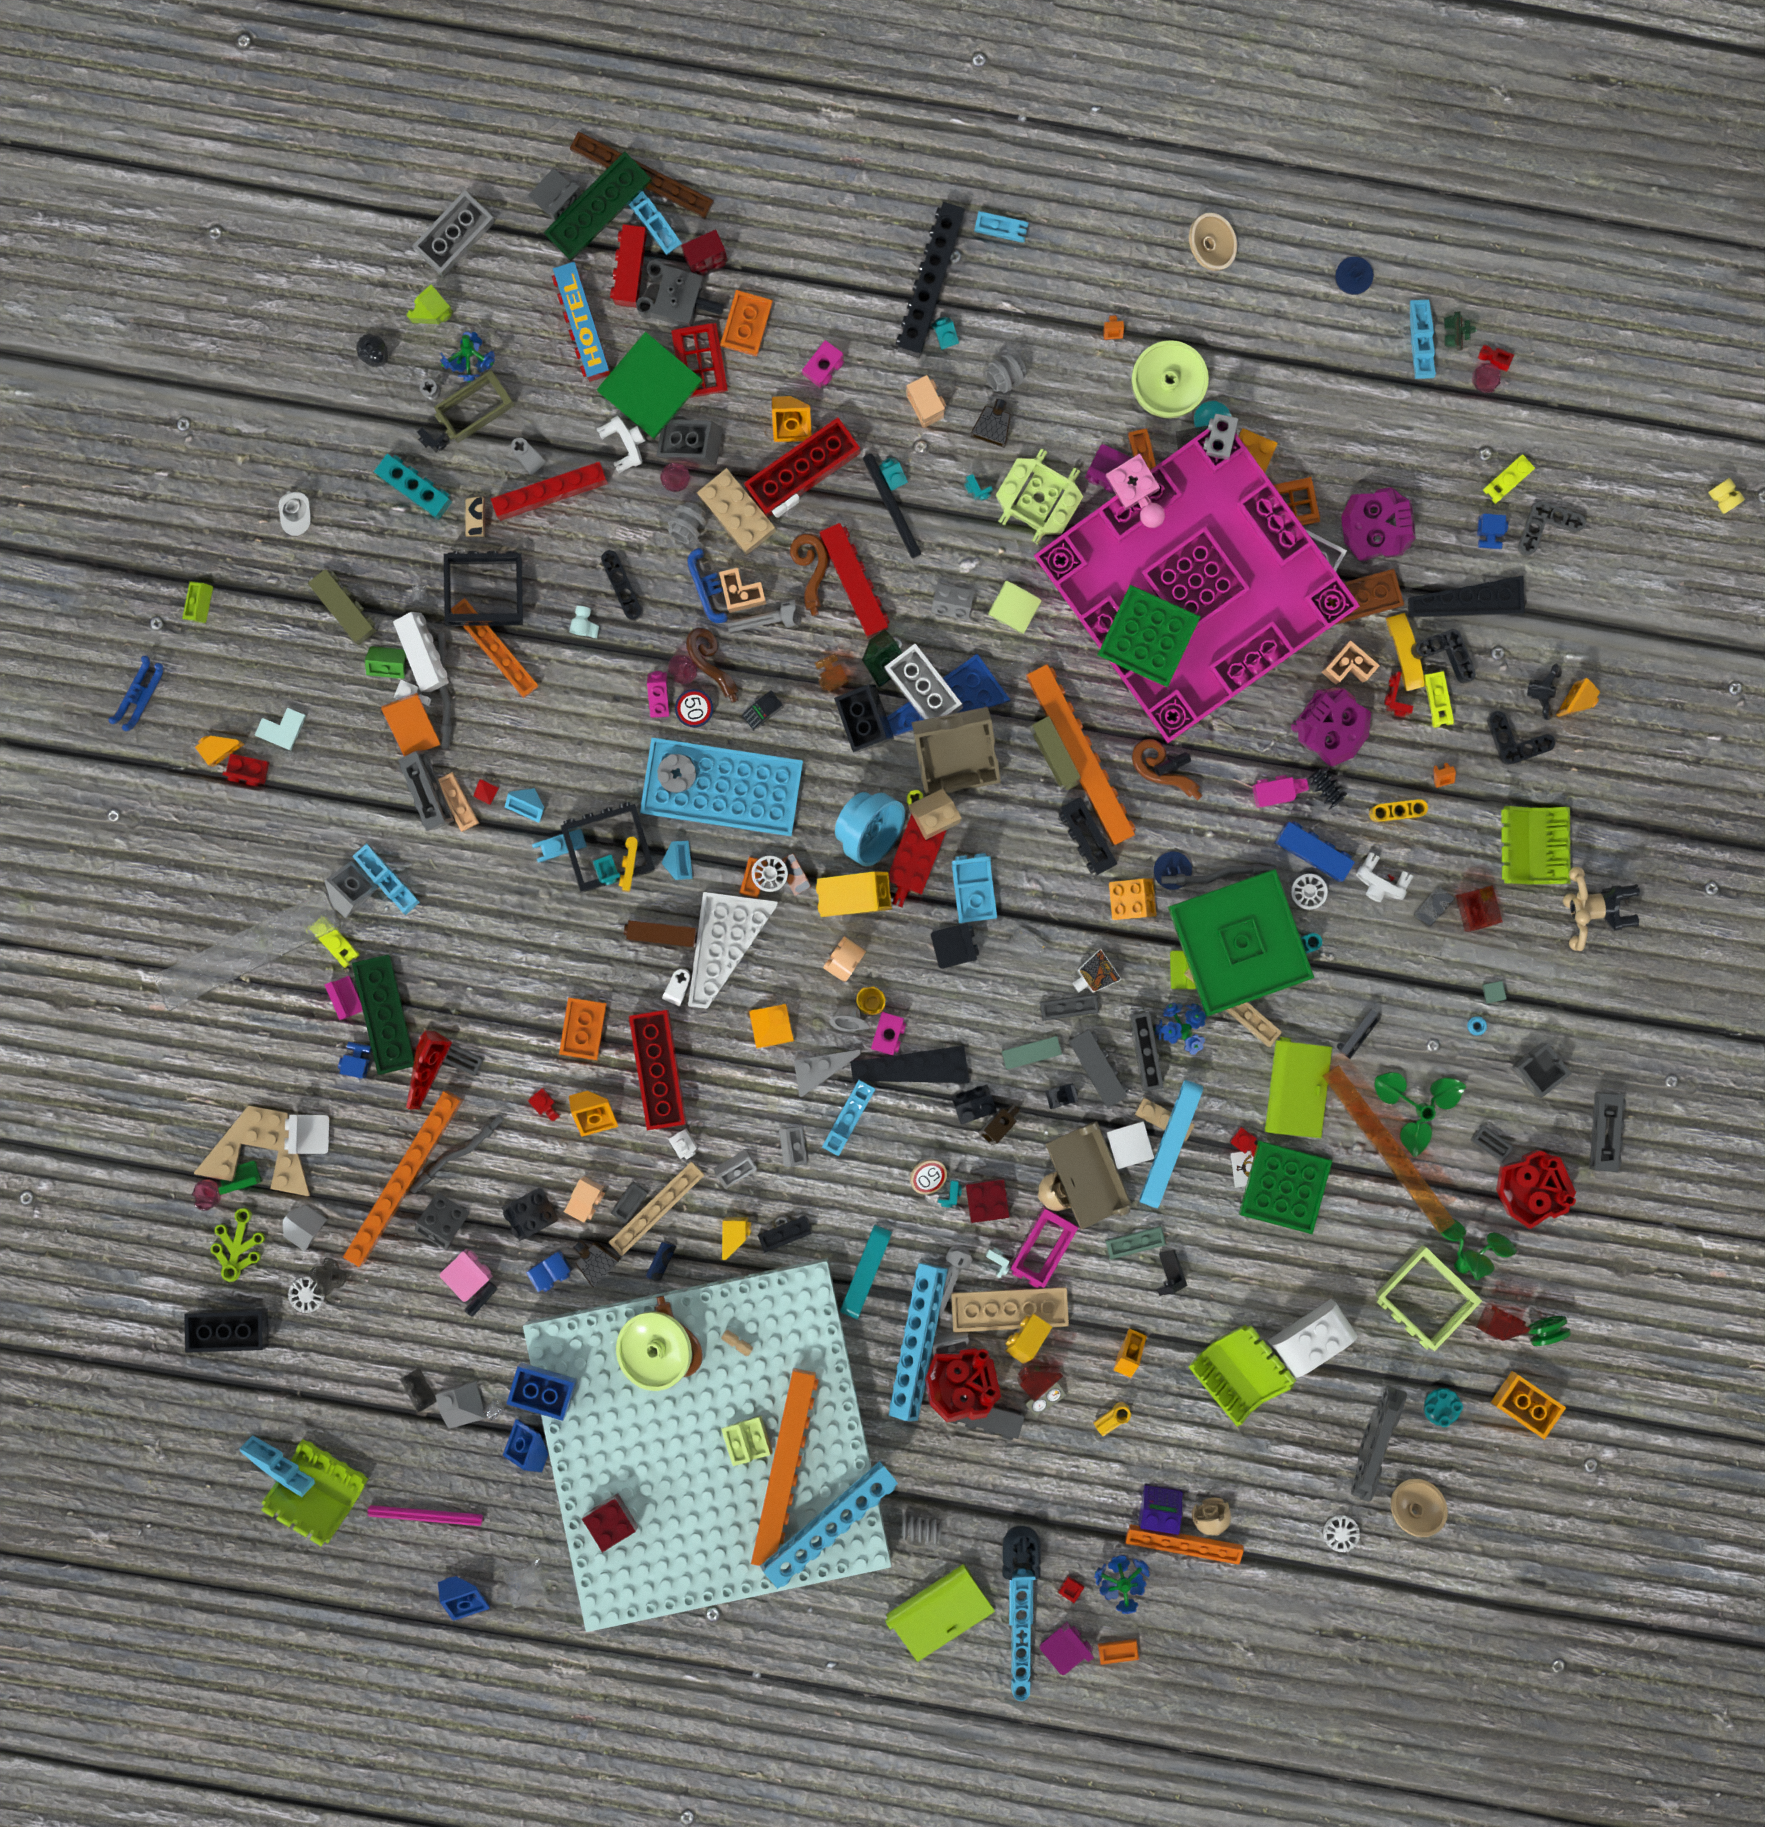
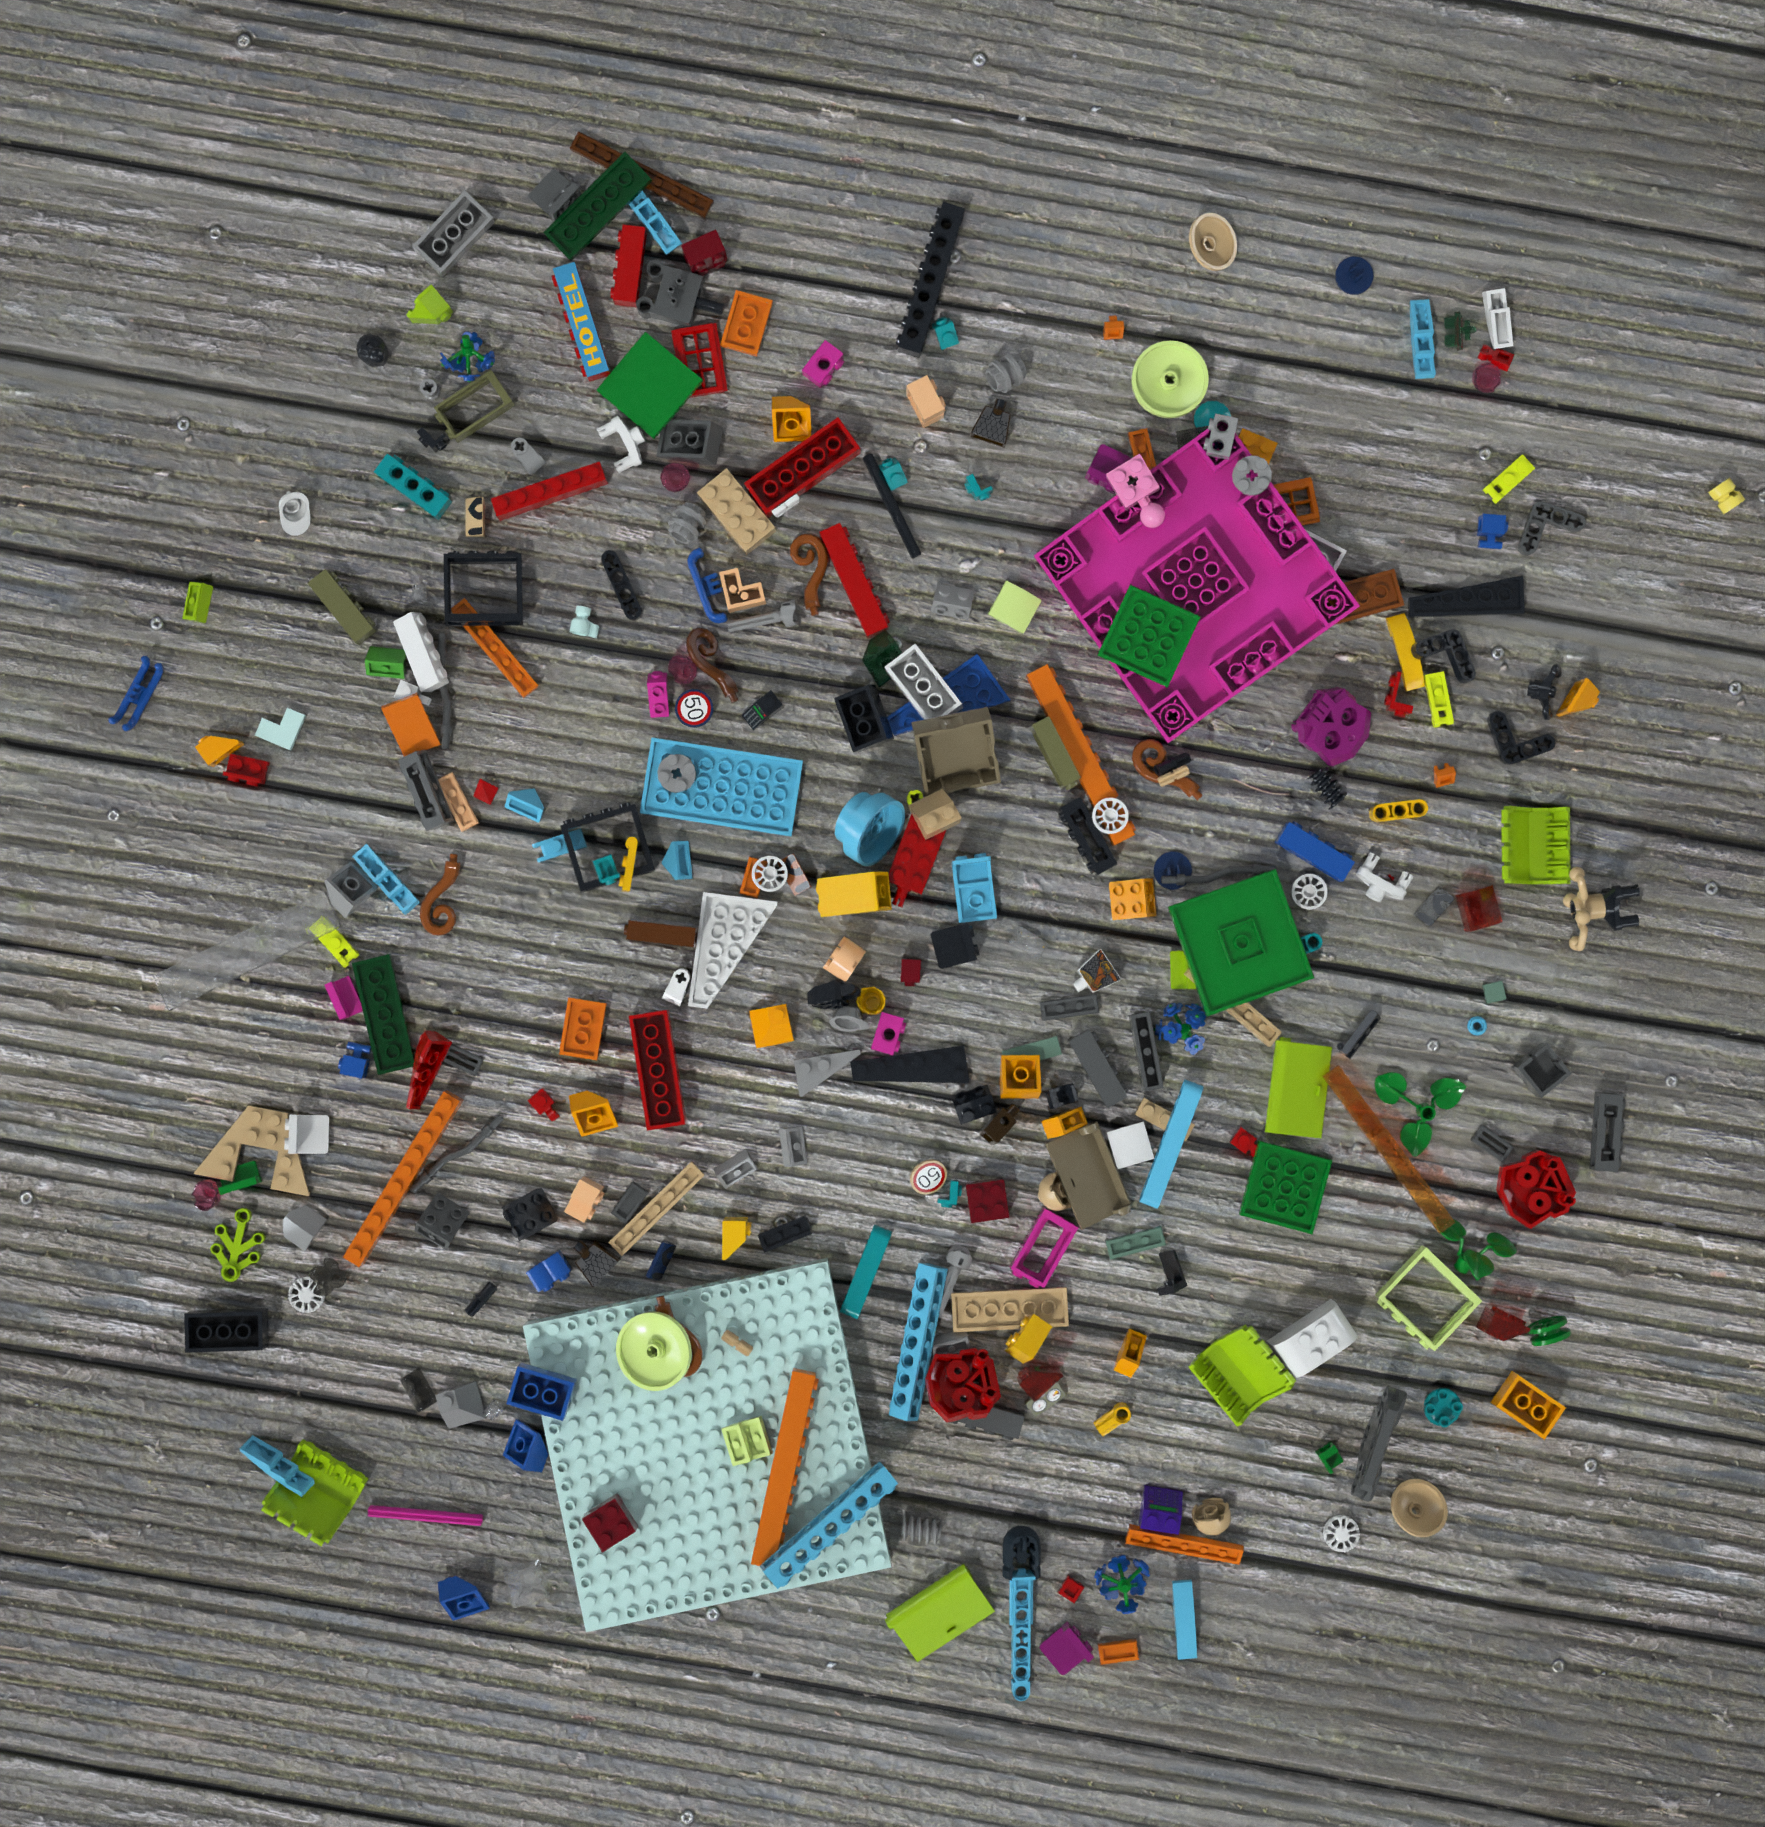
(450, 874): none -> dark orange plant
(466, 1275): bright pink bracket -> none
(683, 1144): white brick -> none
(832, 995): none -> black hinge
(833, 677): clear orange brick -> none
(848, 1117): medium azure slope -> none
(910, 972): none -> dark red brick
(997, 1256): light aqua bracket -> none
(1000, 226): medium azure hinge -> none
(1020, 1077): none -> light orange slope
(1045, 482): yellowish green piece -> none
(1064, 1122): none -> light orange slope
(1110, 815): none -> white wheel
(1176, 774): none -> tan piece
(1184, 1619): none -> medium azure slope
(1241, 1167): white sticker -> none
(1244, 467): none -> light grey plate
(1278, 791): dark pink hinge -> none
(1329, 1456): none -> green panel
(1351, 660): light nougat brick -> none
(1362, 526): magenta brick -> none
(1498, 318): none -> white slope

